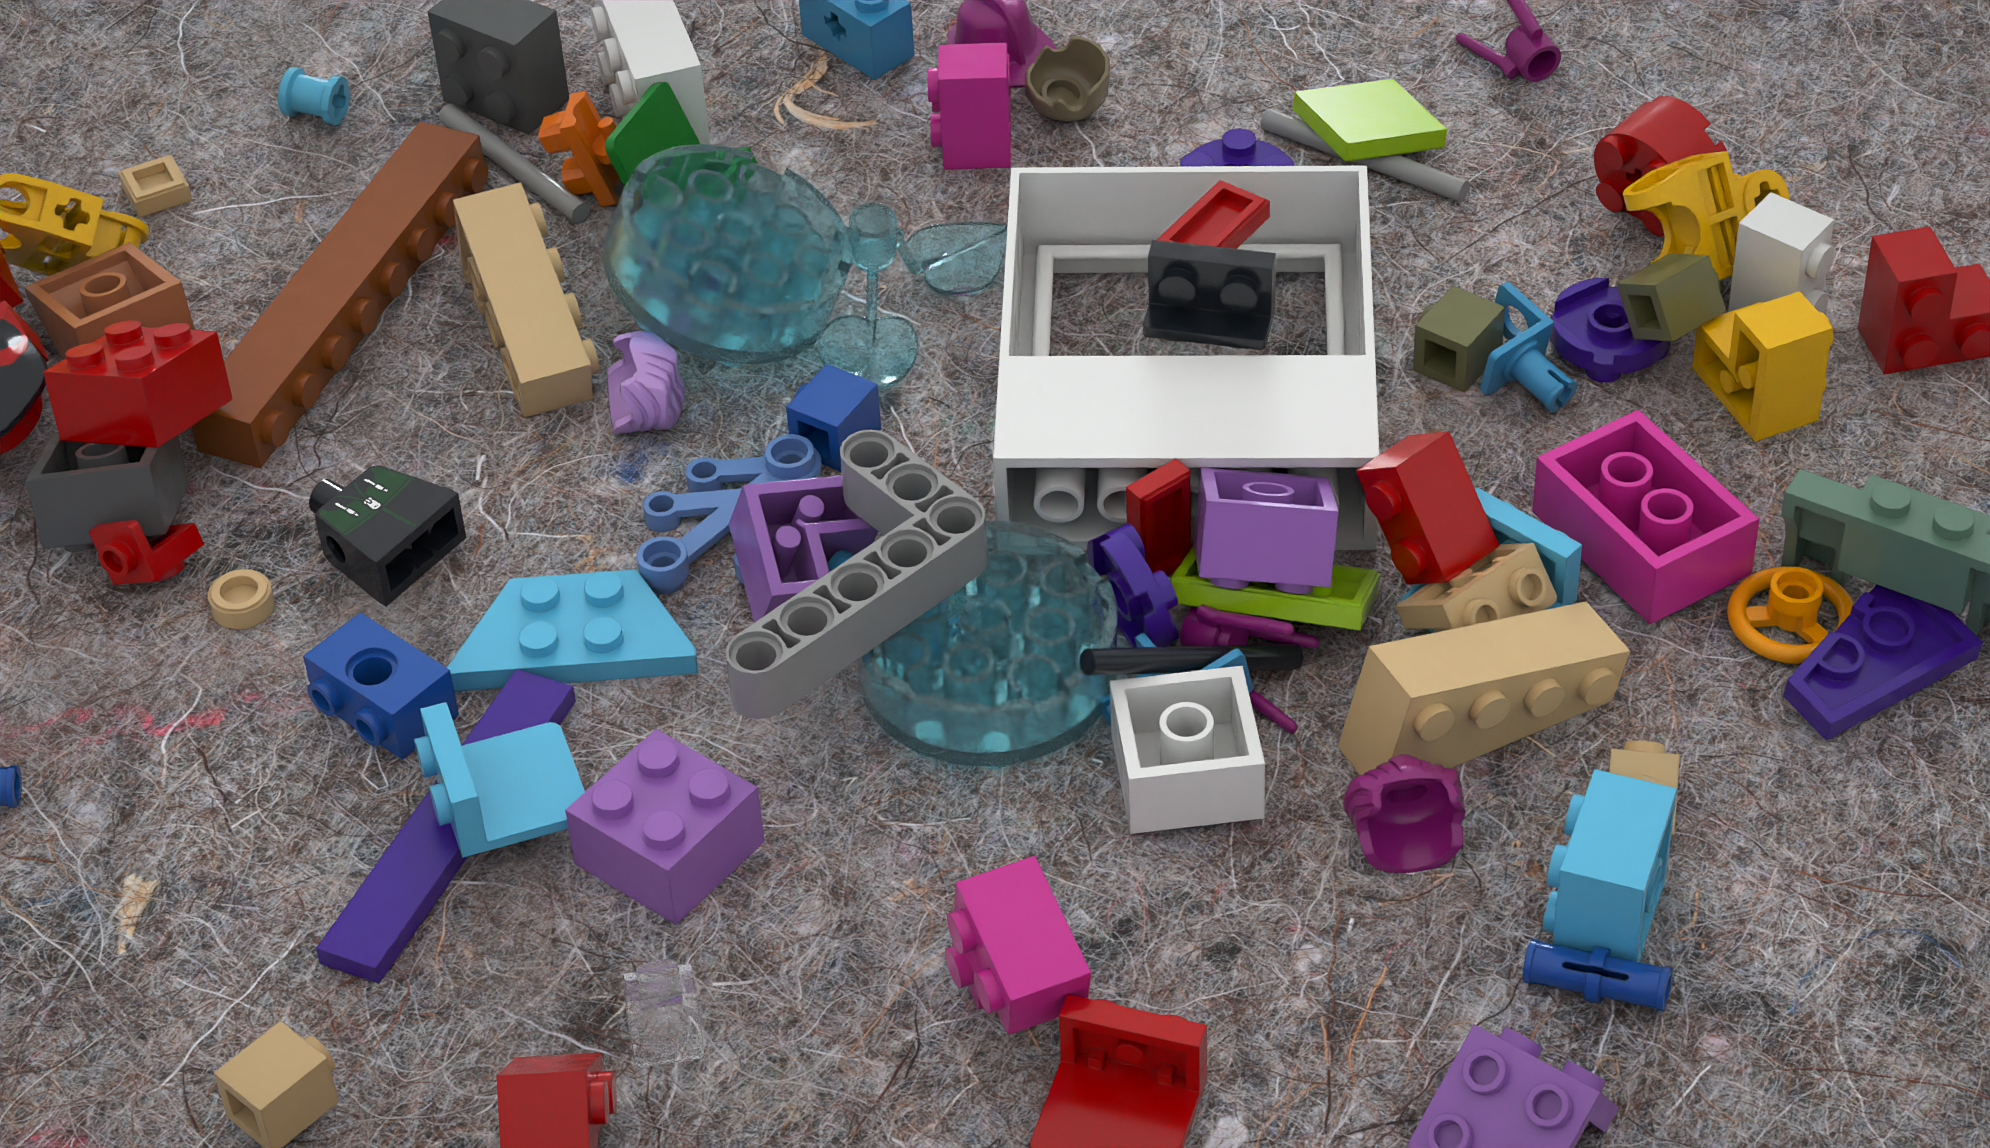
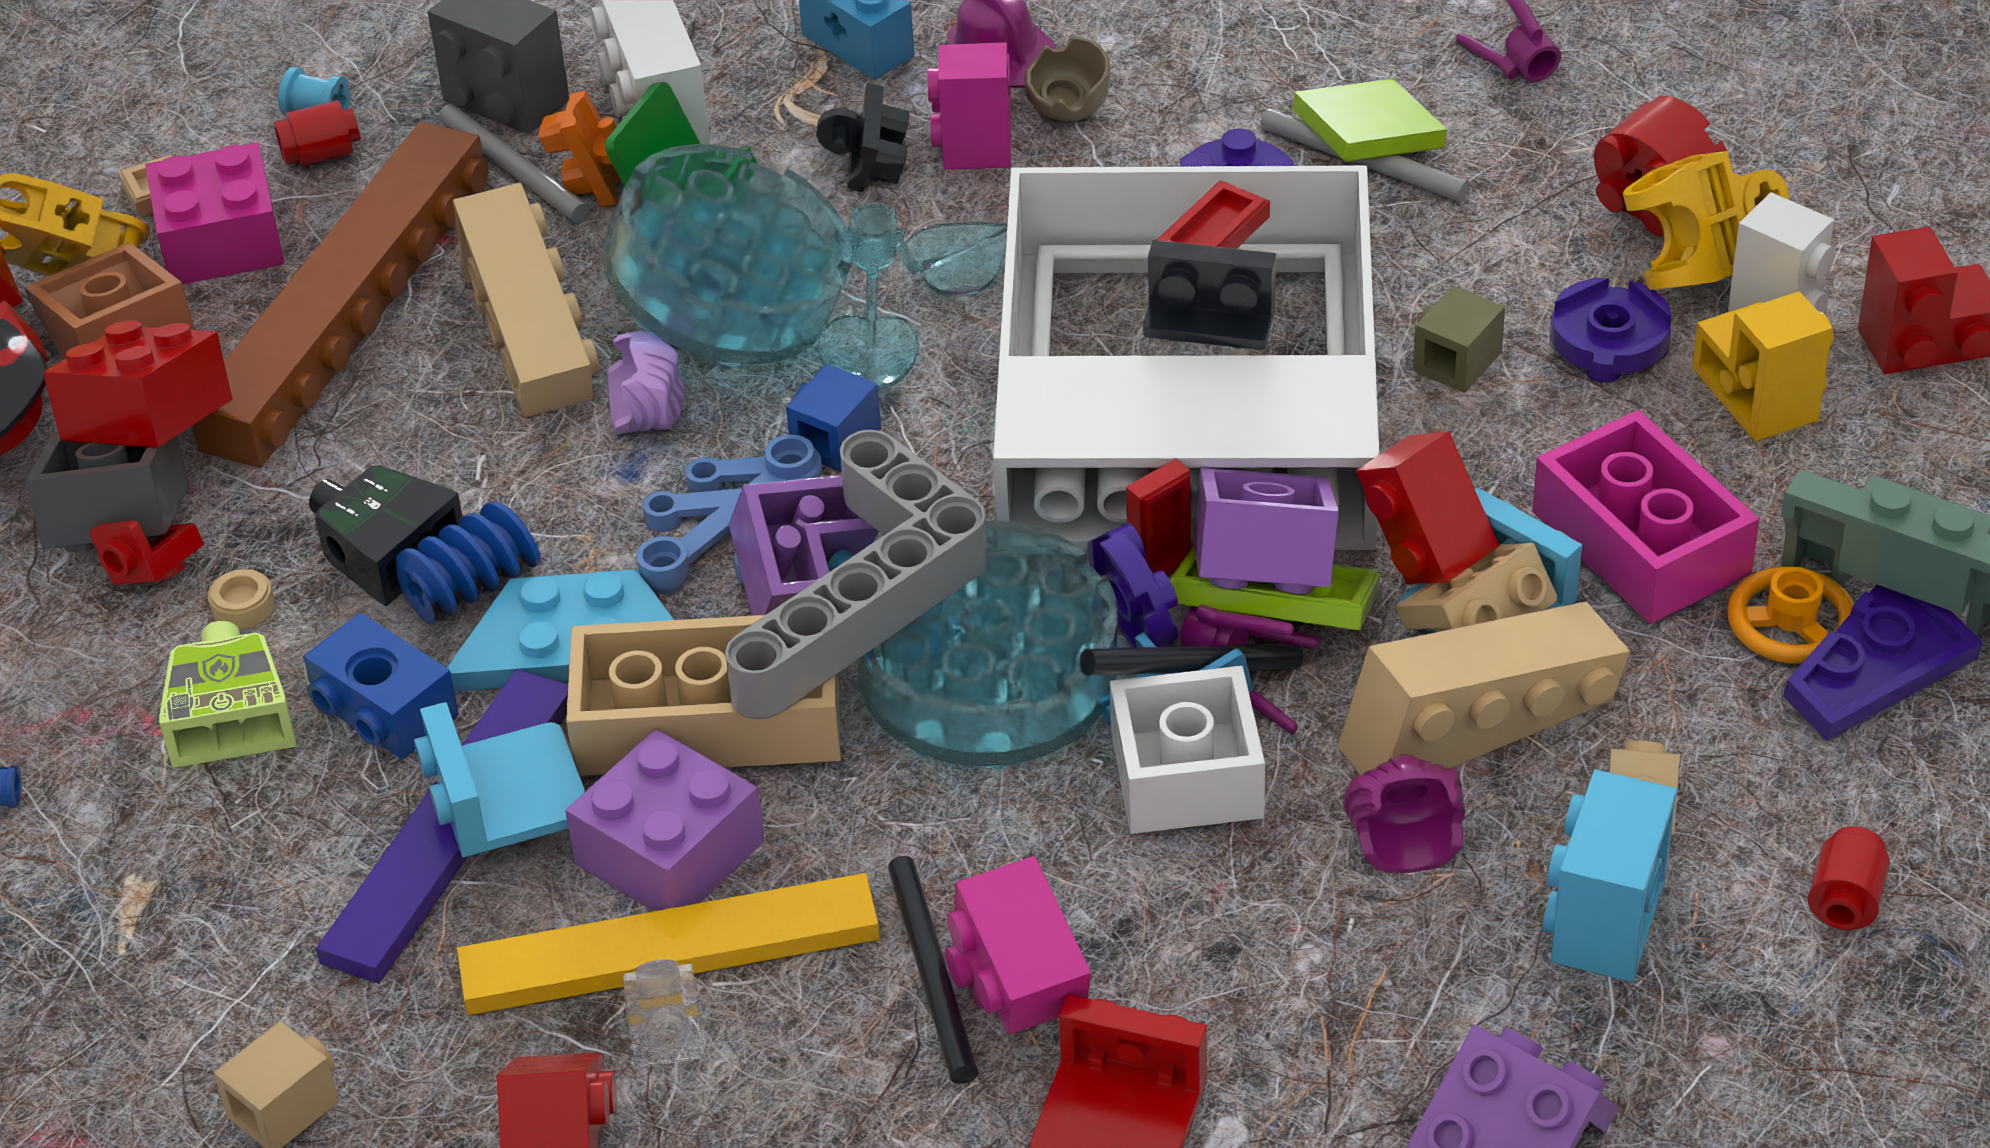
(214, 213): none -> dark pink brick
(223, 699): none -> torso
(317, 134): none -> red brick
(462, 557): none -> blue piece
(677, 681): none -> tan brick
(705, 934): none -> yellow tile
(869, 137): none -> black hips
(932, 970): none -> black bar
(1524, 354): dark azure bracket -> none
(1551, 966): blue pin -> none
(1671, 297): olive brick -> none
(1849, 879): none -> red brick

